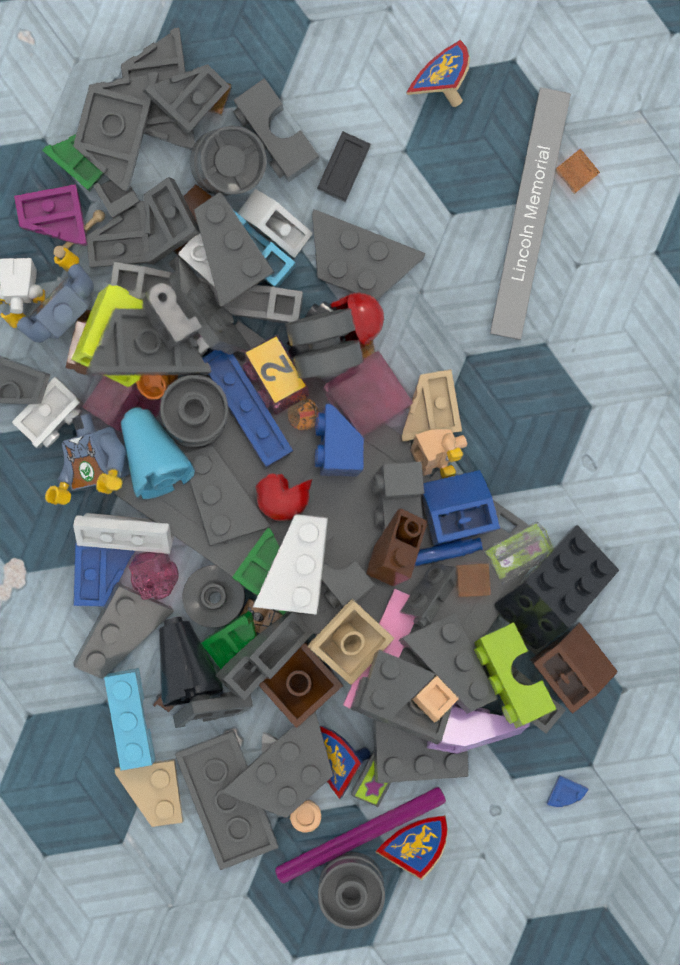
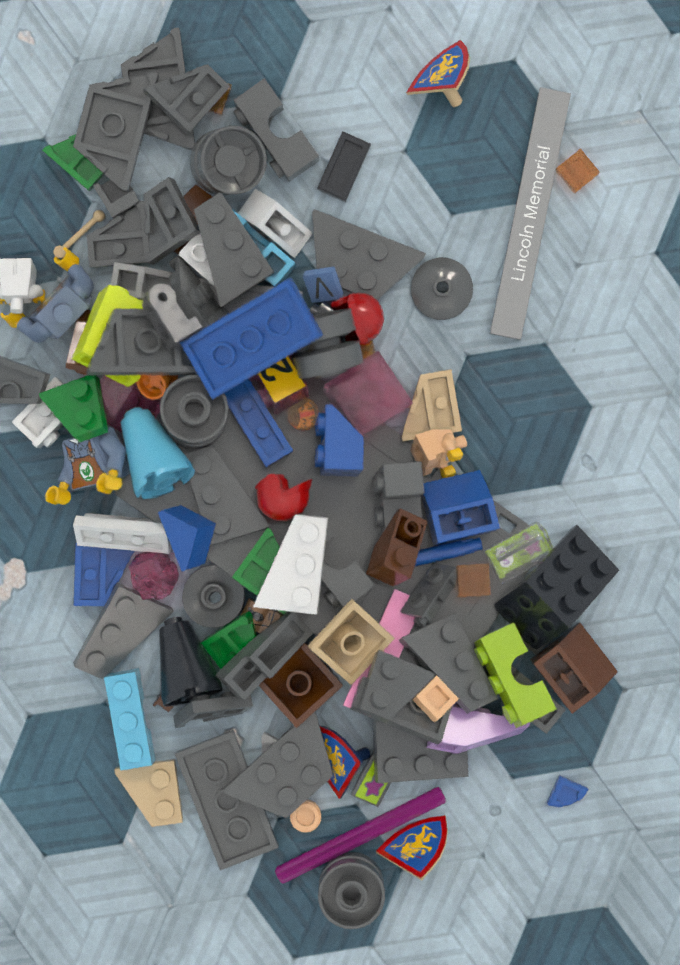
(53, 214): magenta wing -> none
(79, 407): none -> green wing
(188, 535): none -> blue slope
(251, 338): none -> blue tile
(322, 284): none -> medium blue tile
(441, 305): none -> dark grey dish

